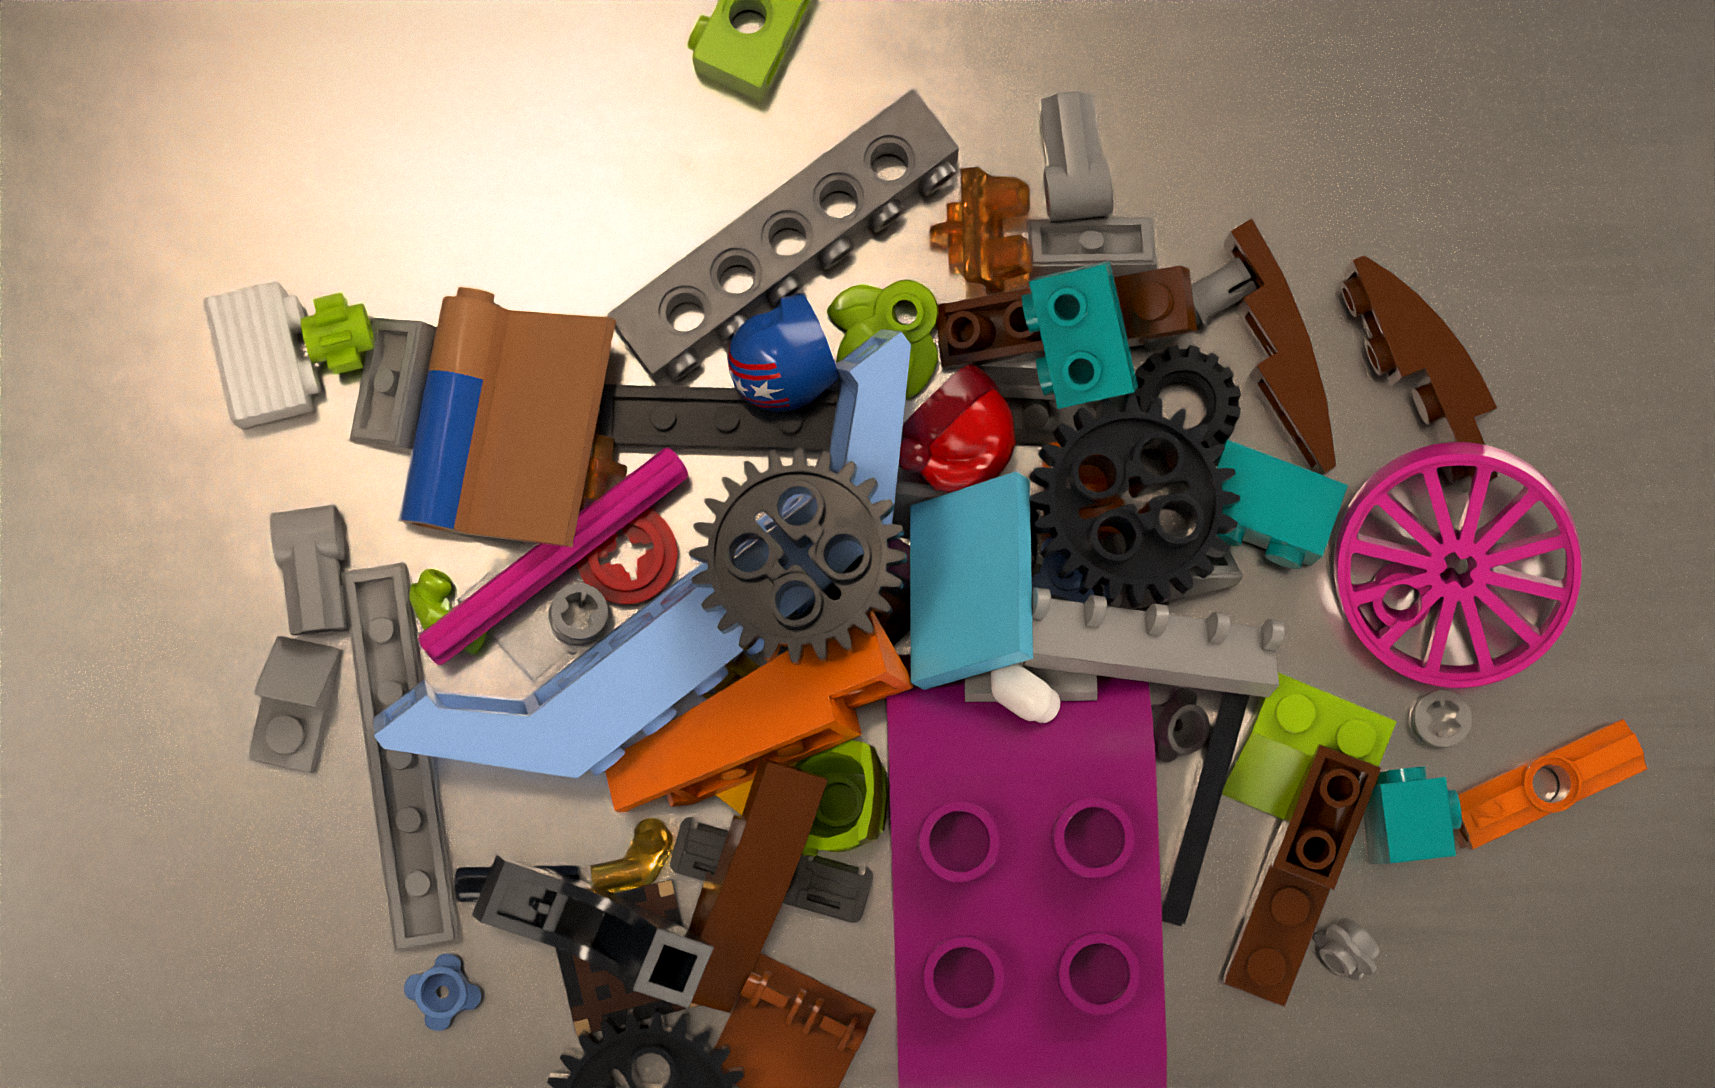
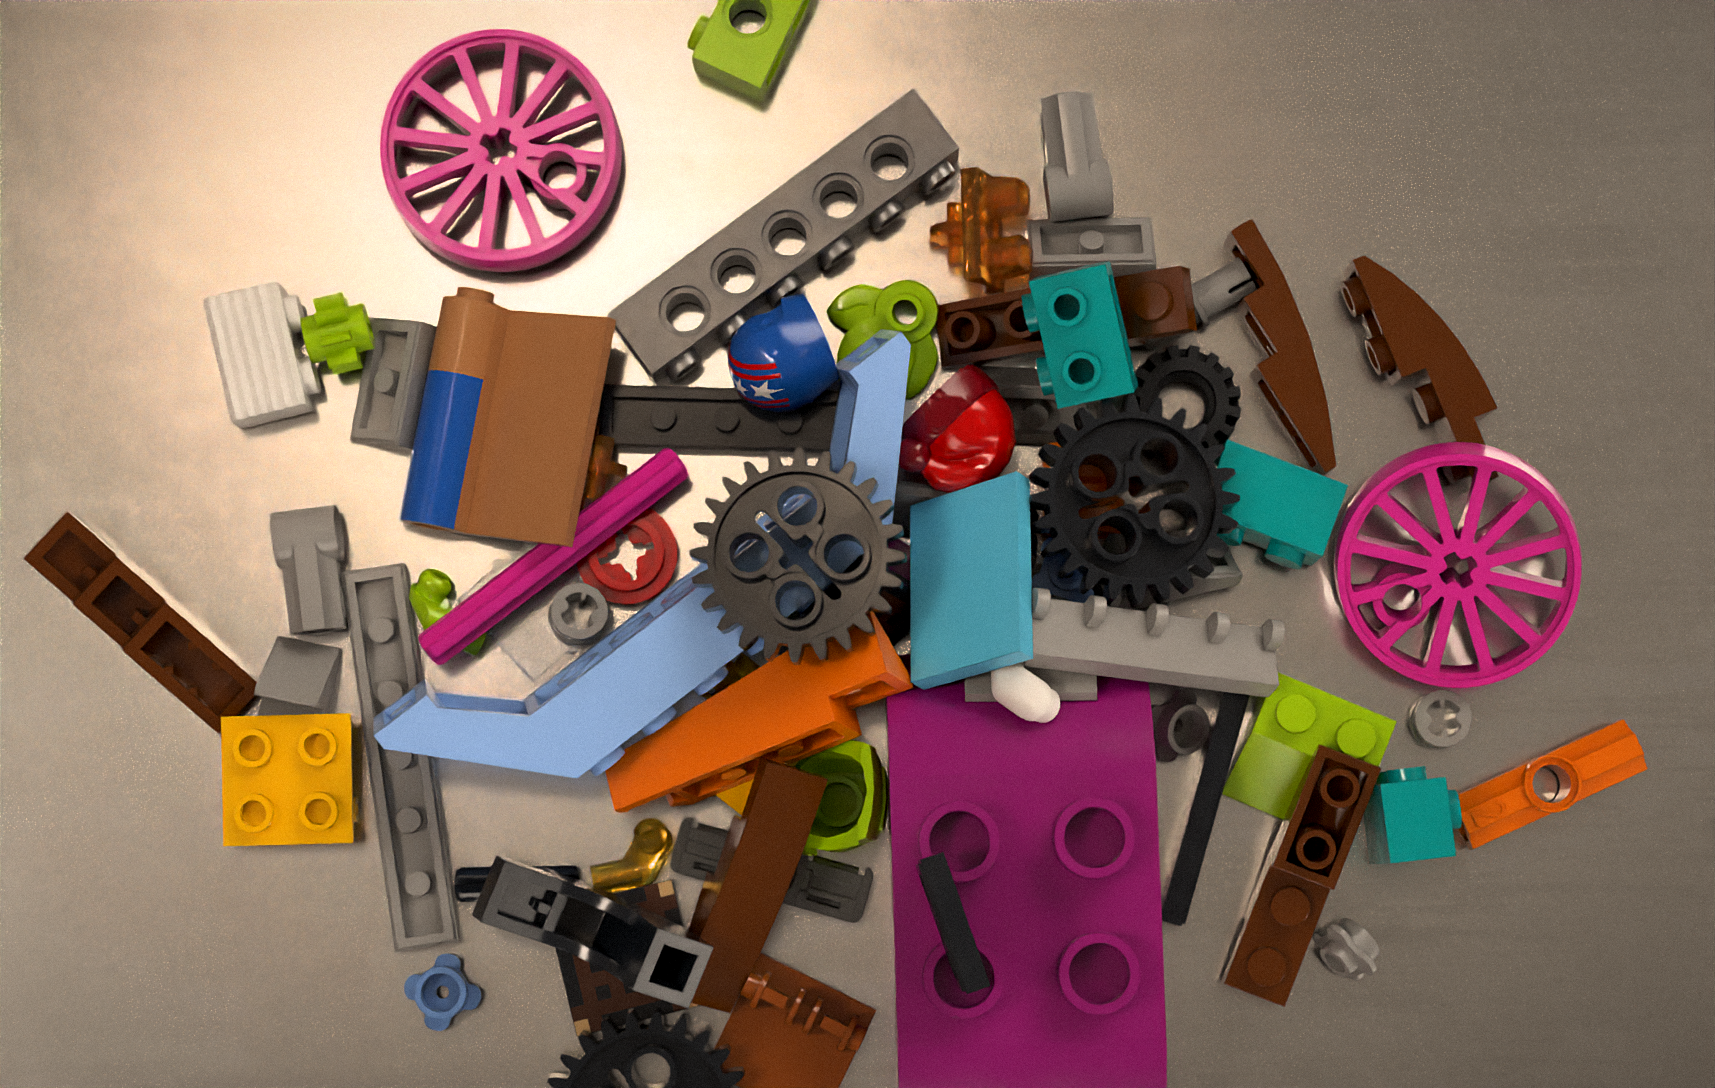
(142, 620): none -> reddish brown slope
(287, 780): none -> yellow hinge
(492, 131): none -> dark pink piece
(952, 923): none -> black tile

